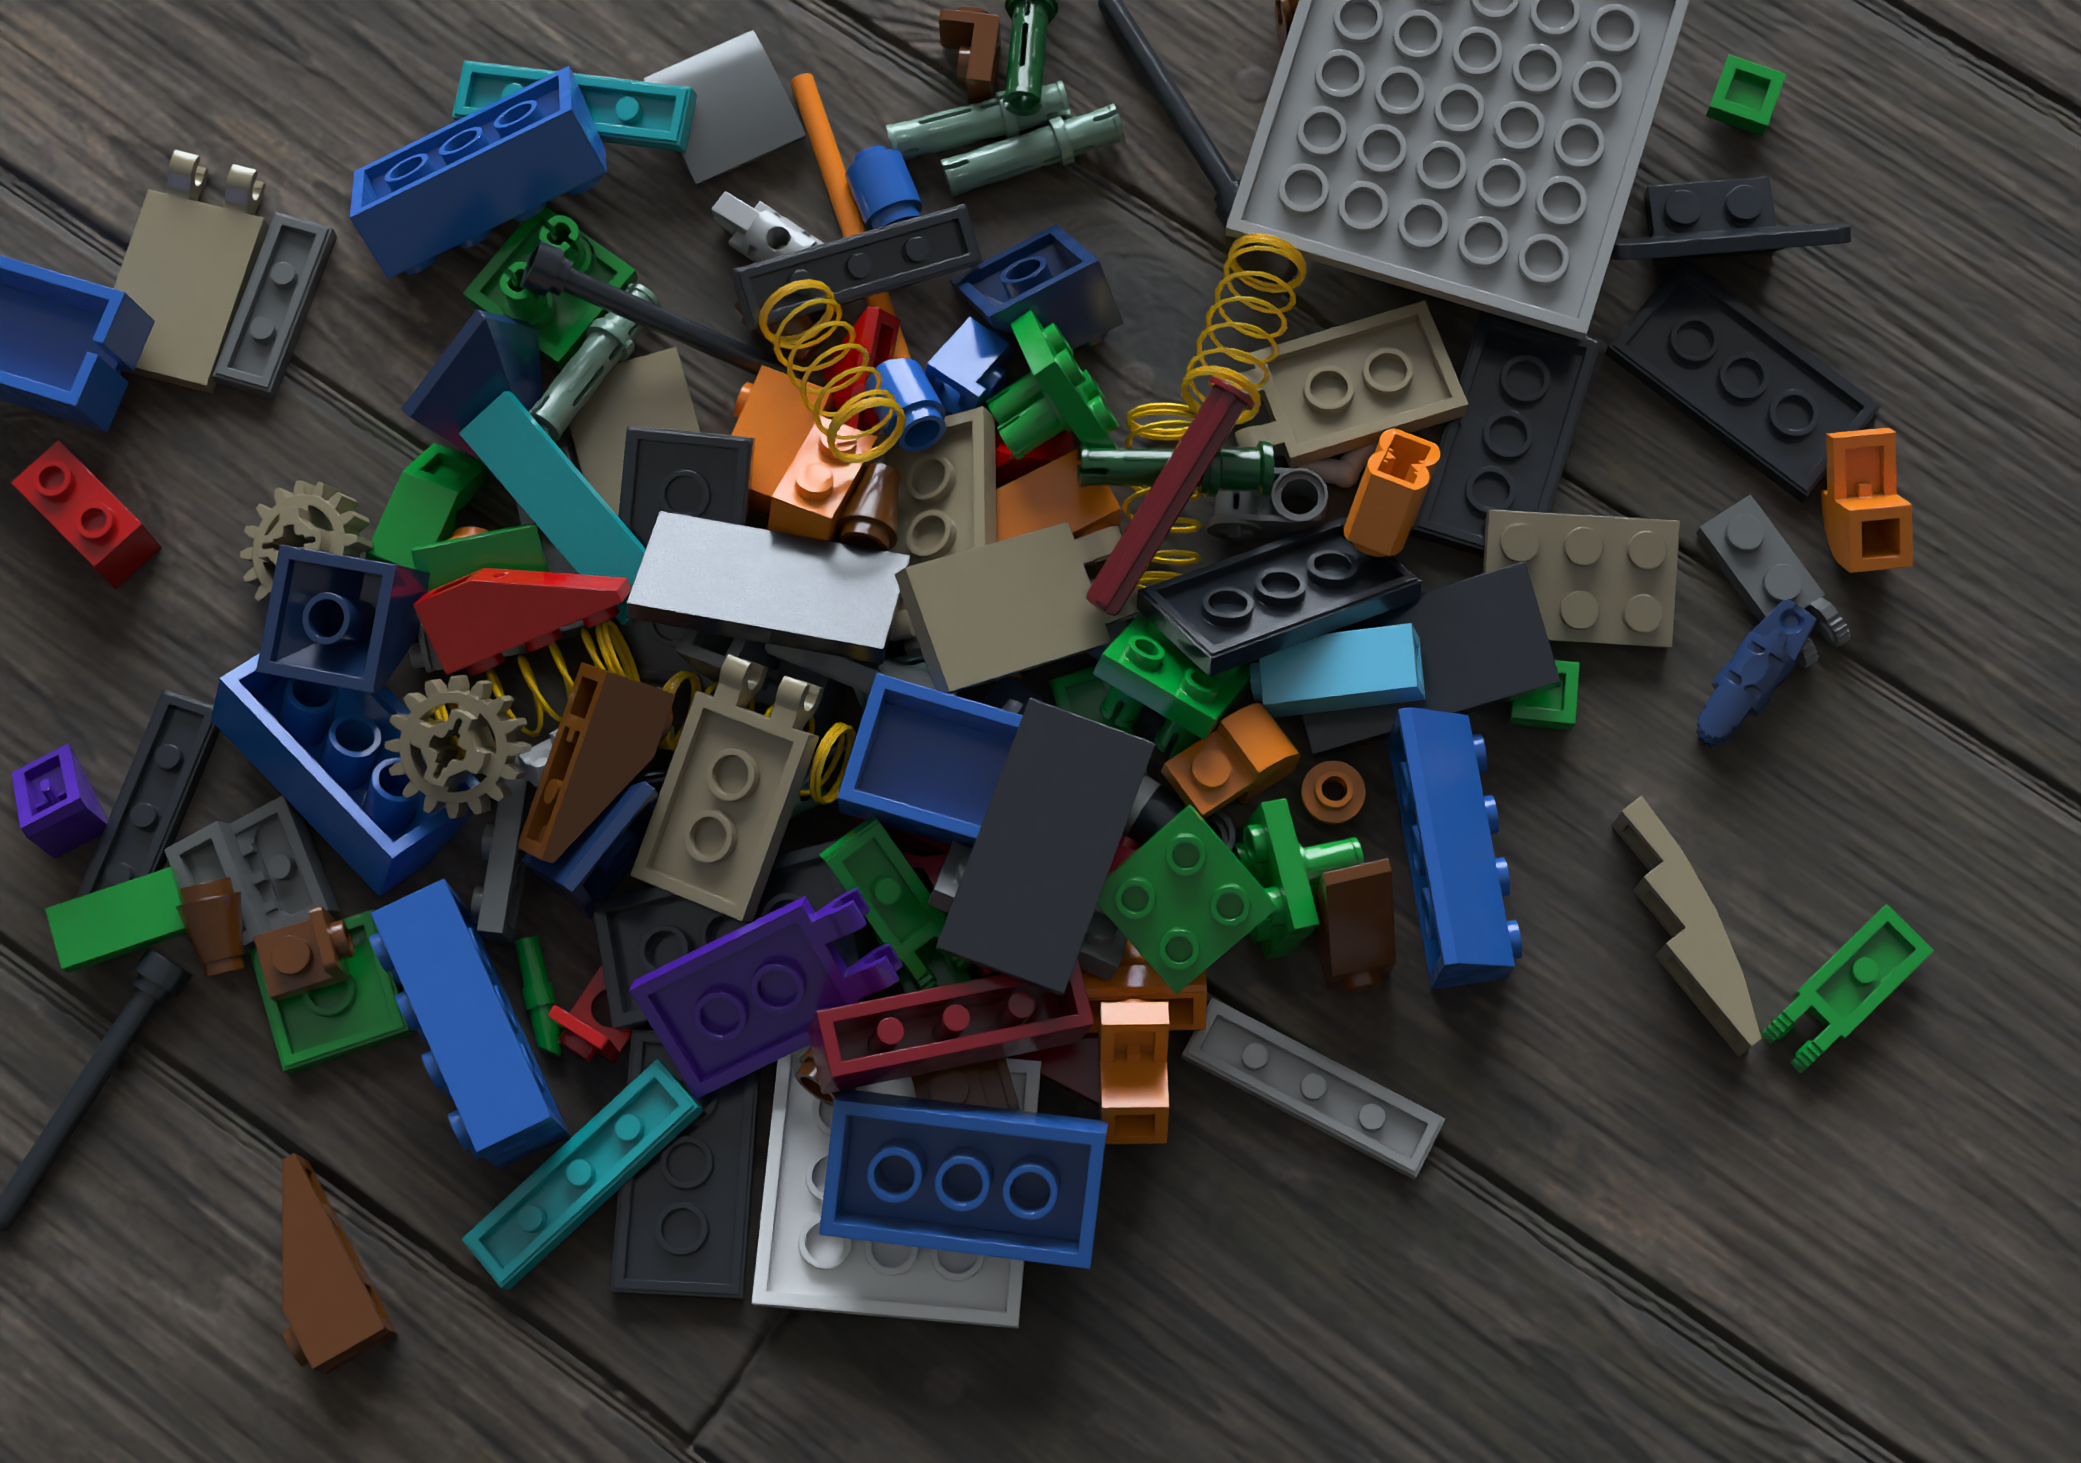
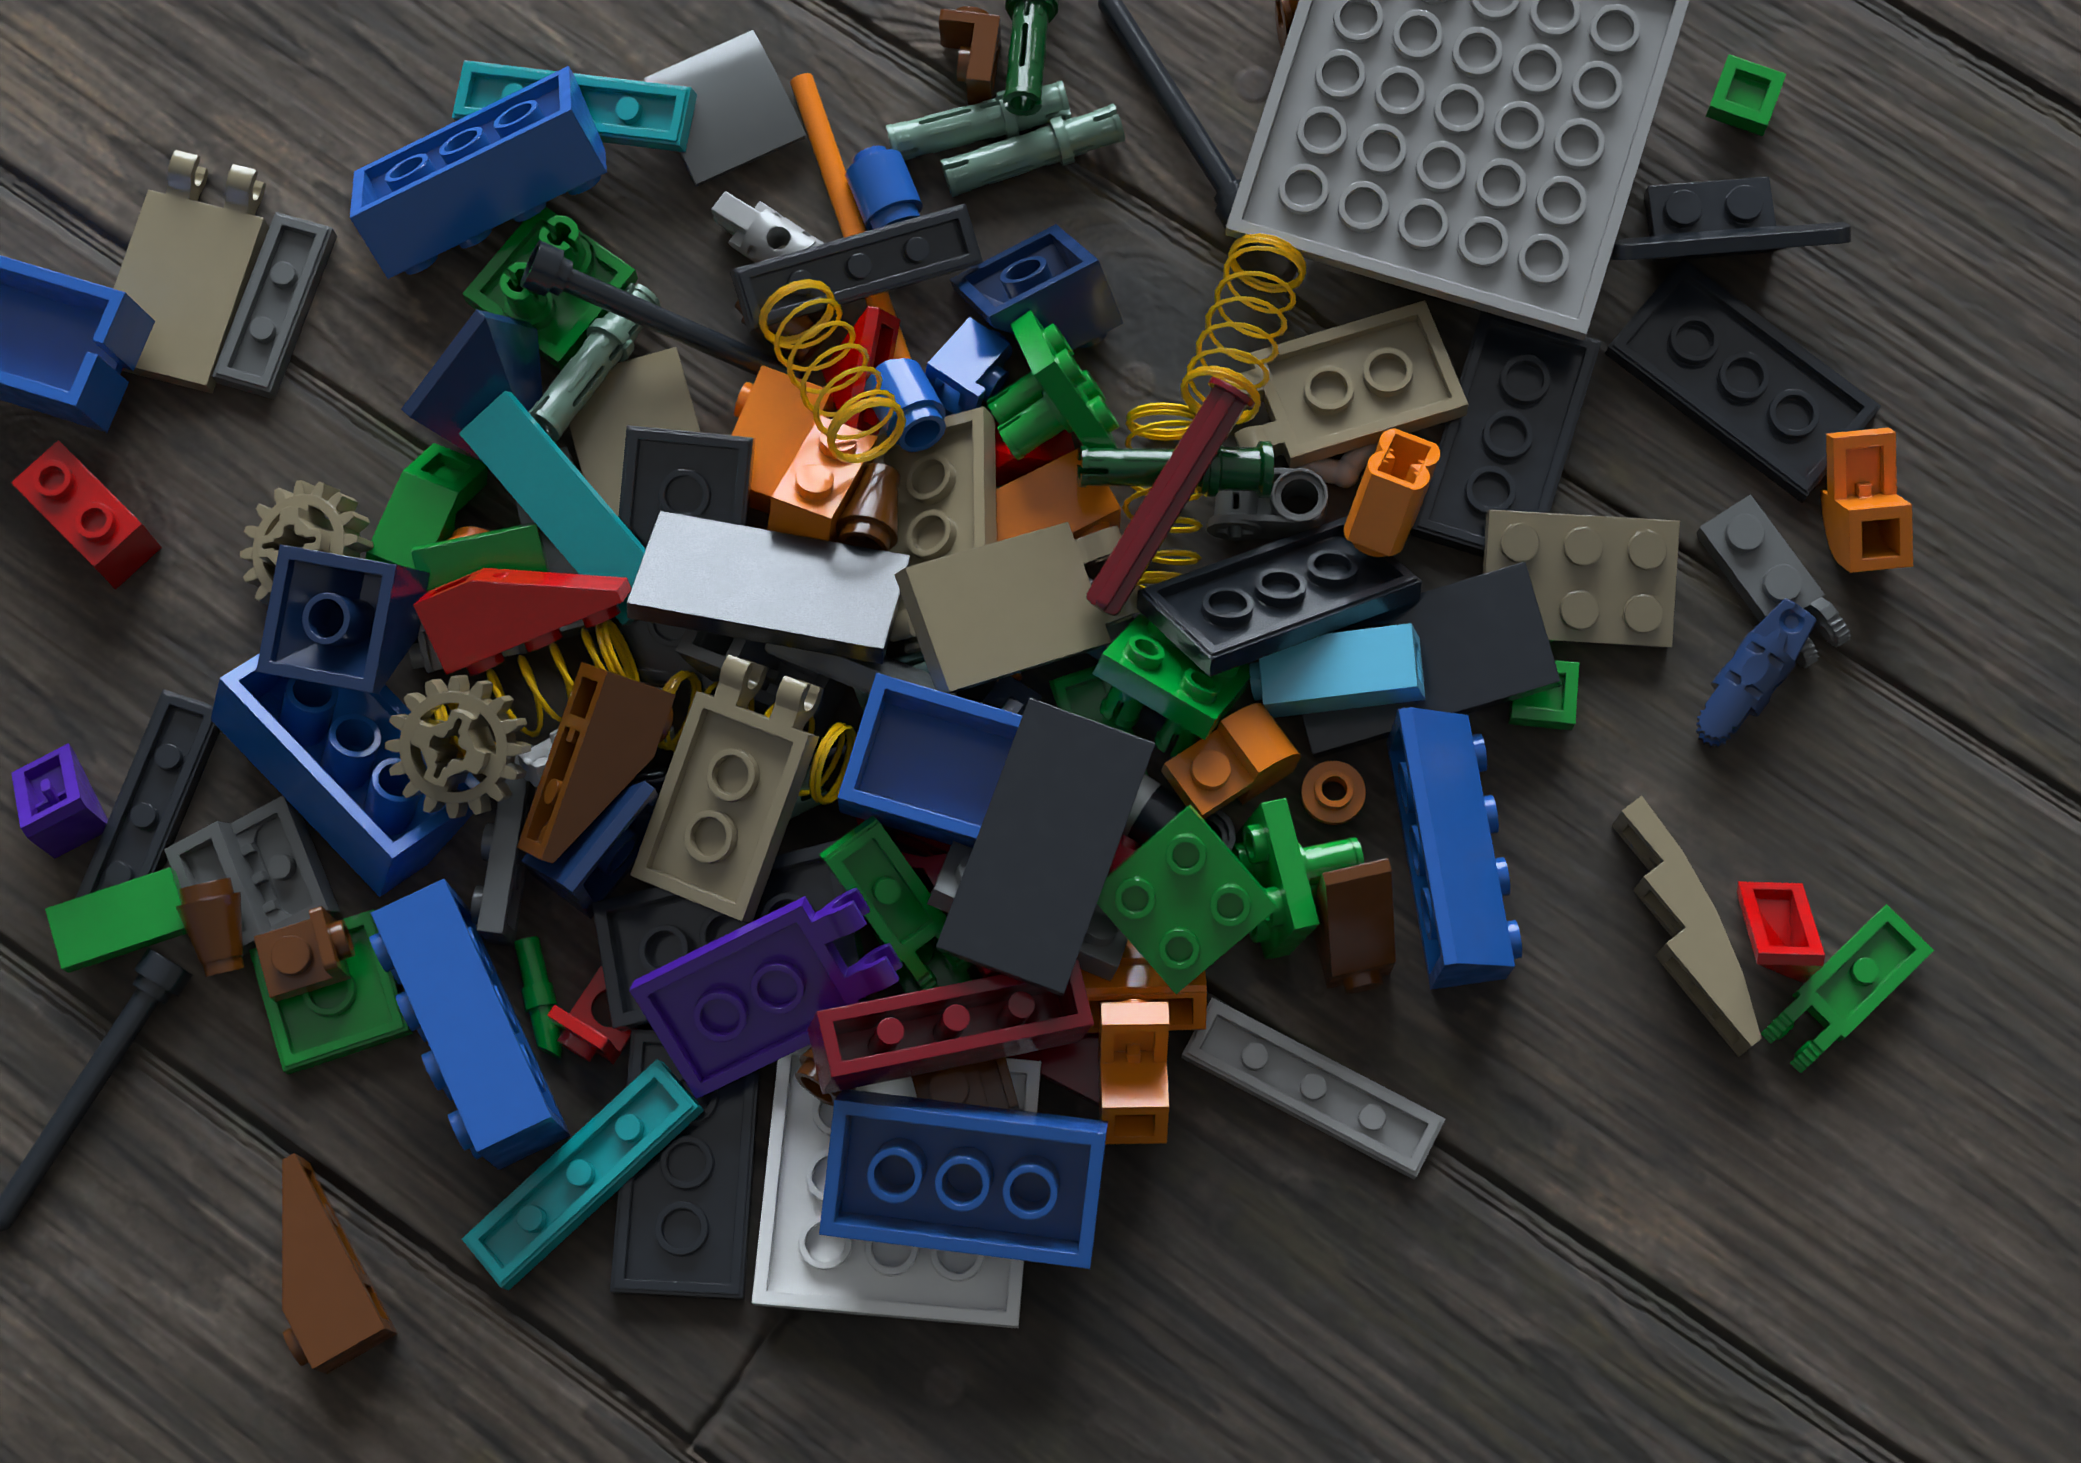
(1781, 928): none -> red slope

